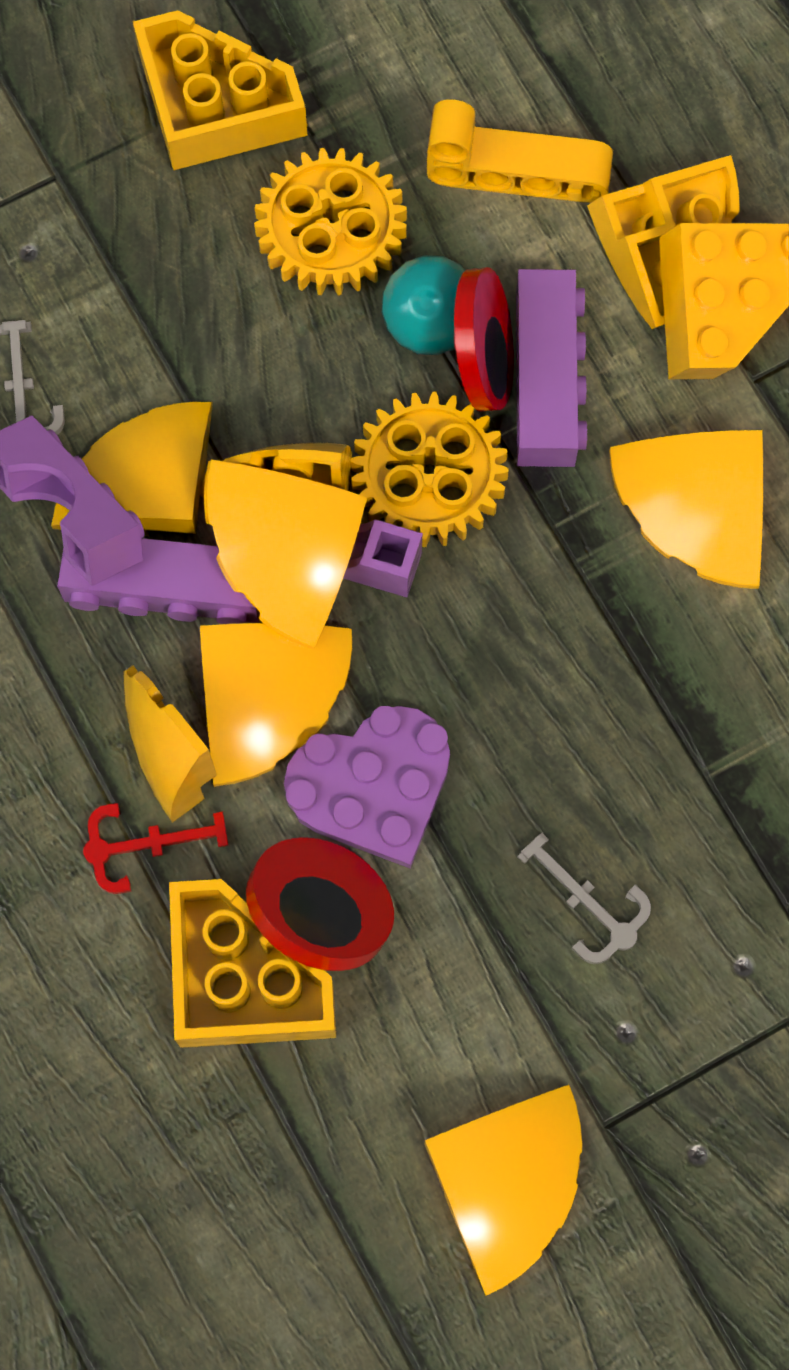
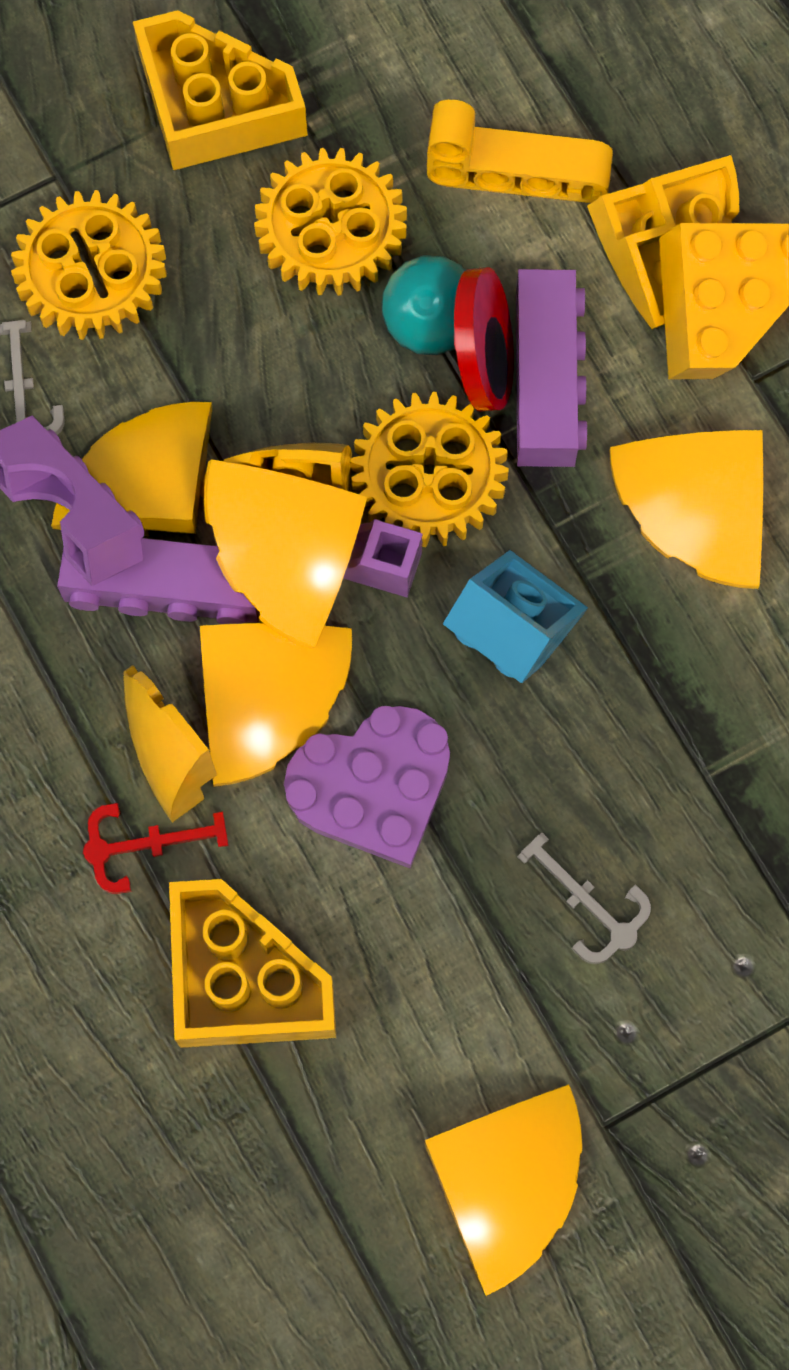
(129, 248): none -> yellow gear
(320, 904): red piece -> none
(513, 616): none -> dark azure slope

